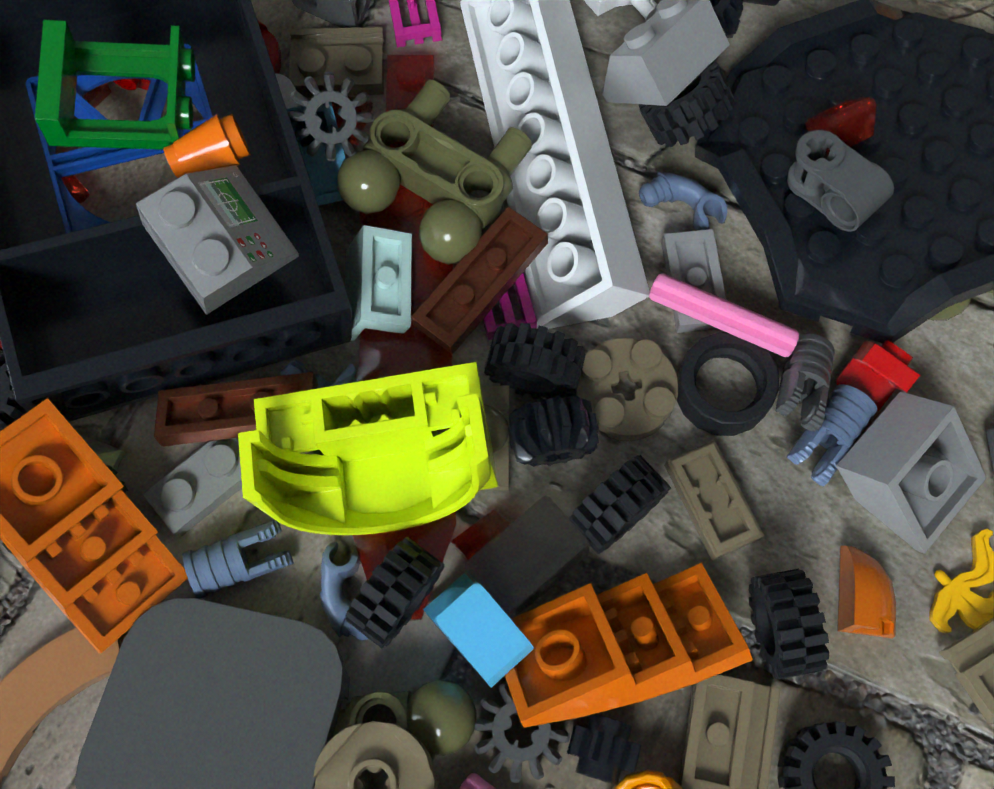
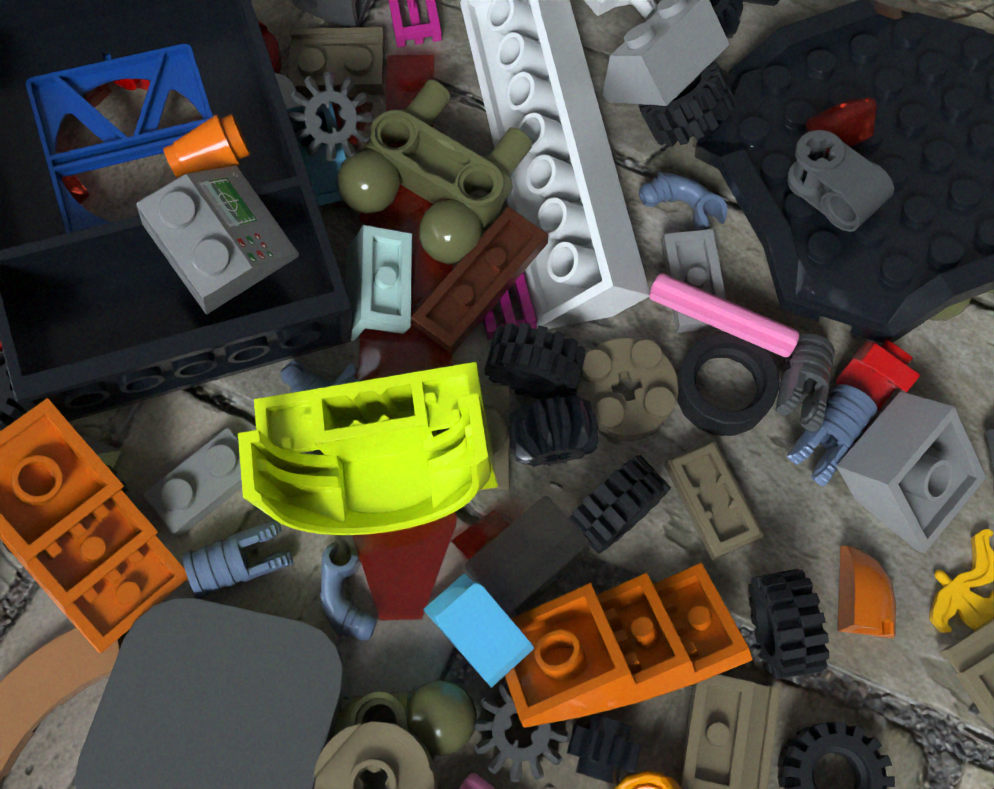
(57, 80): green panel -> none
(218, 409): copper plate -> none
(394, 592): black tyre -> none

